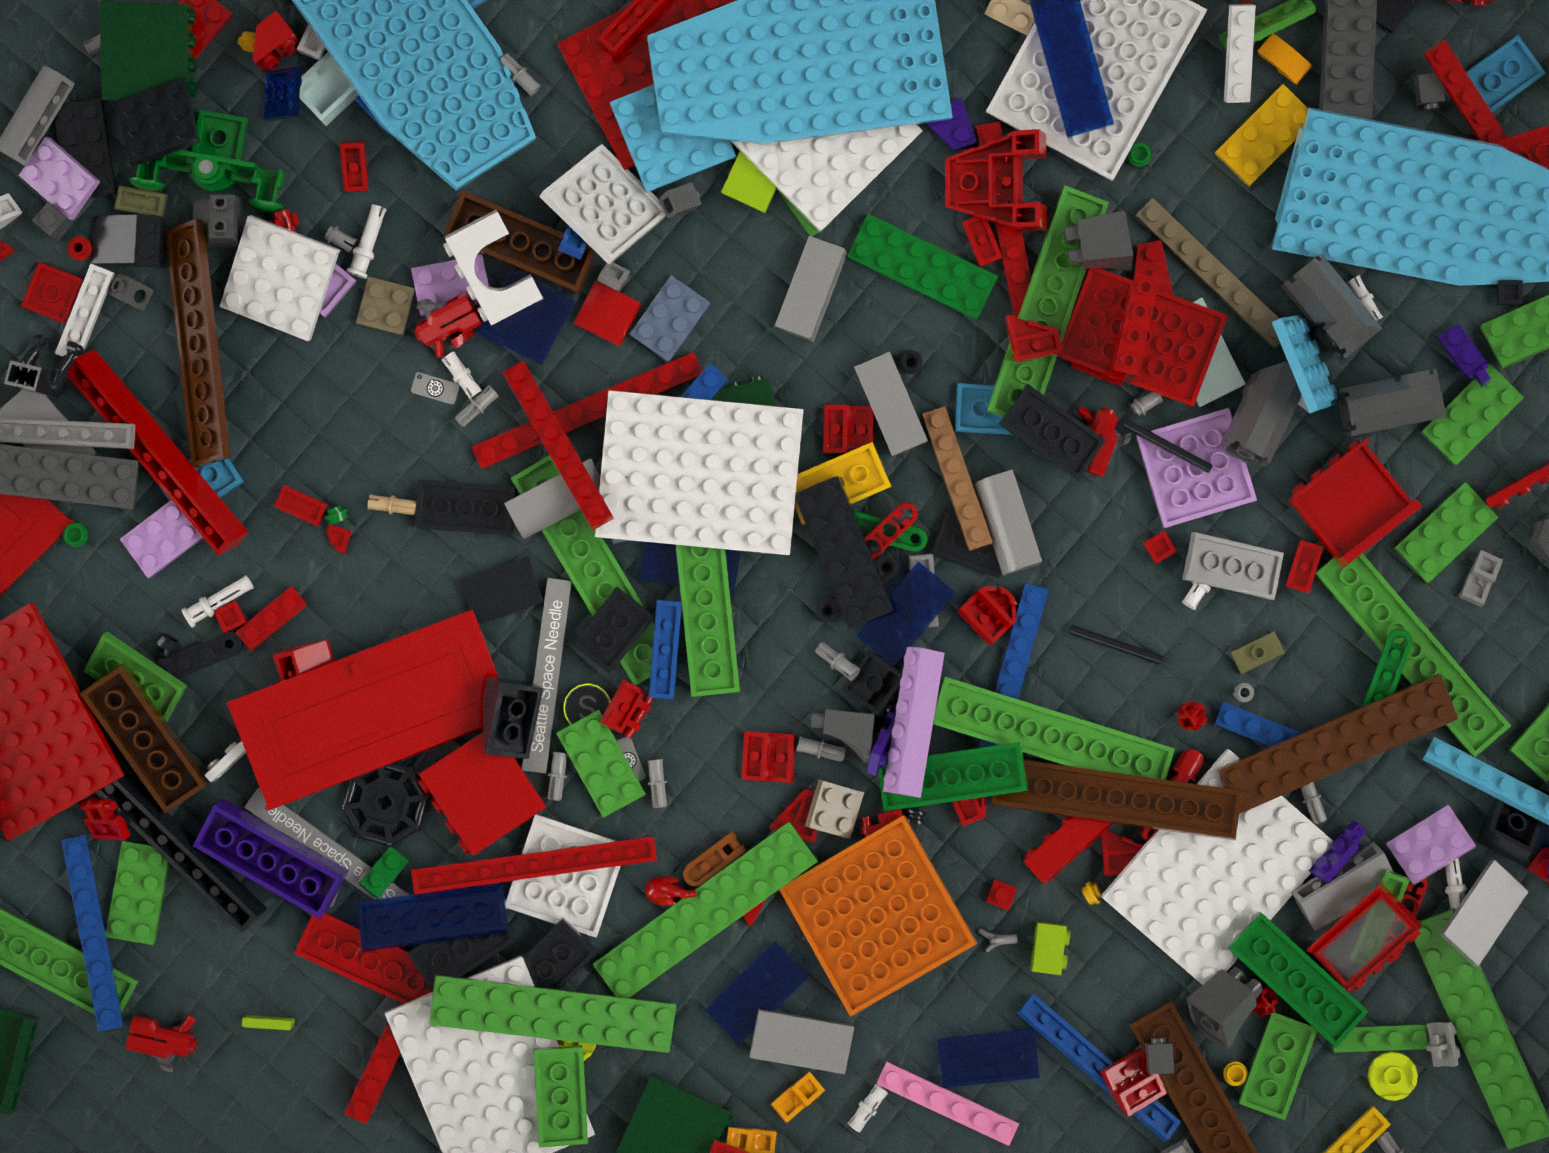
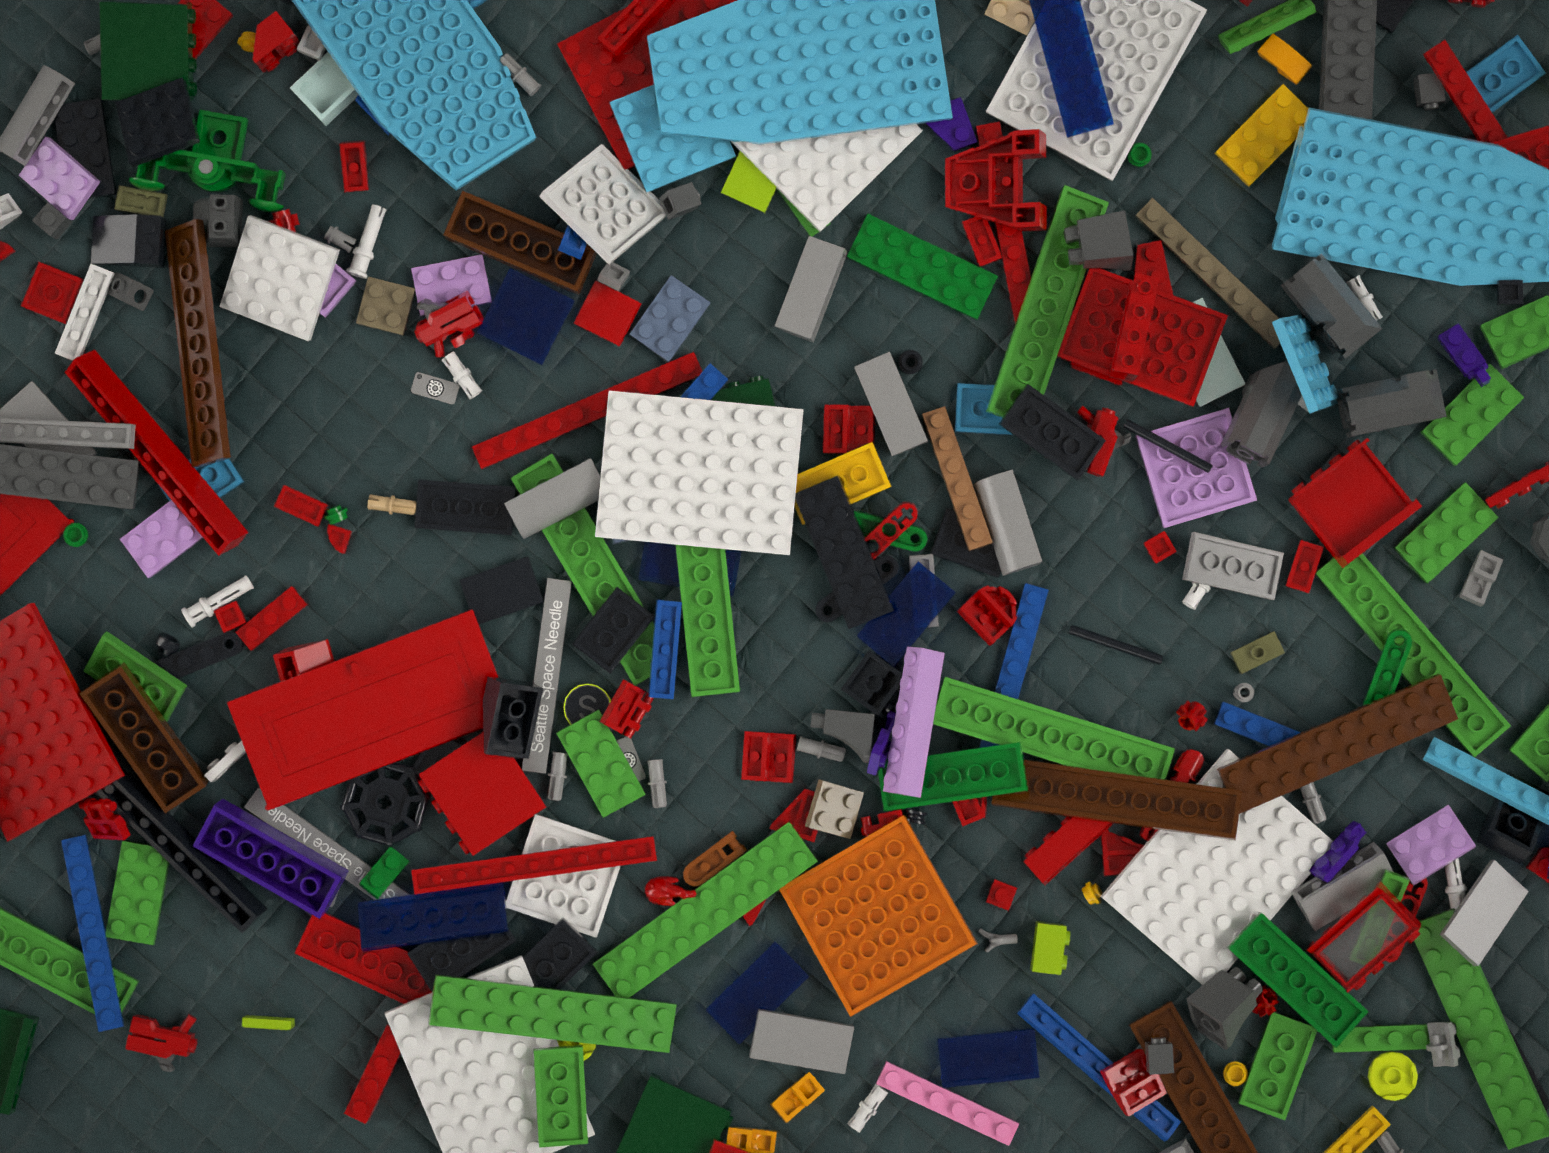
(40, 380): black torso -> none
(85, 253): red plate -> none
(282, 94): clear blue plate -> none
(476, 406): light grey axle -> none
(494, 302): white arch -> none
(558, 445): red plate -> none
(837, 661): light grey axle -> none
(1032, 340): red wing -> none
(1145, 403): light grey pin -> none
(1239, 53): white plate -> none

